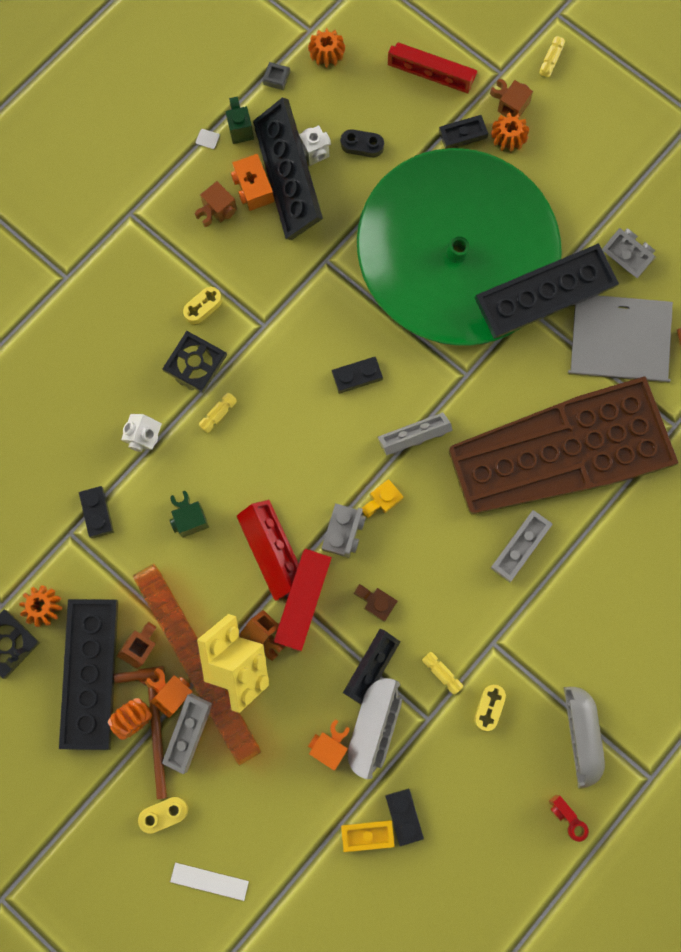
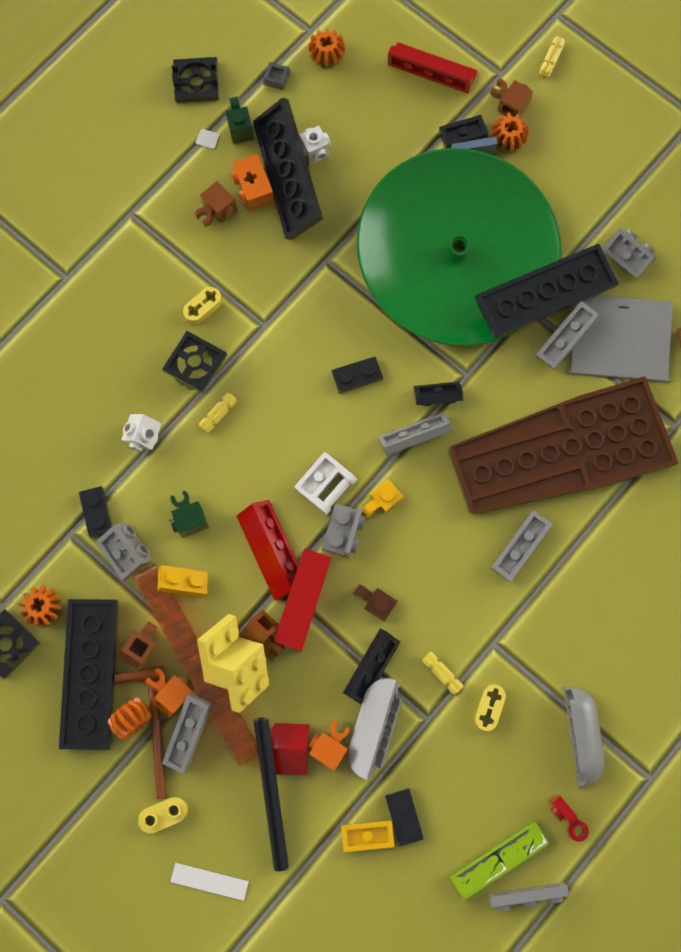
(124, 550): none -> light grey bracket
(182, 581): none -> yellow plate
(210, 93): none -> black piece
(271, 794): none -> black axle
(290, 748): none -> red slope
(318, 479): none -> white plate
(361, 144): black plate -> none
(438, 393): none -> black plate
(485, 145): none -> sand blue tile
(499, 860): none -> lime tile
(528, 896): none -> light grey plate
(567, 335): none -> light grey plate

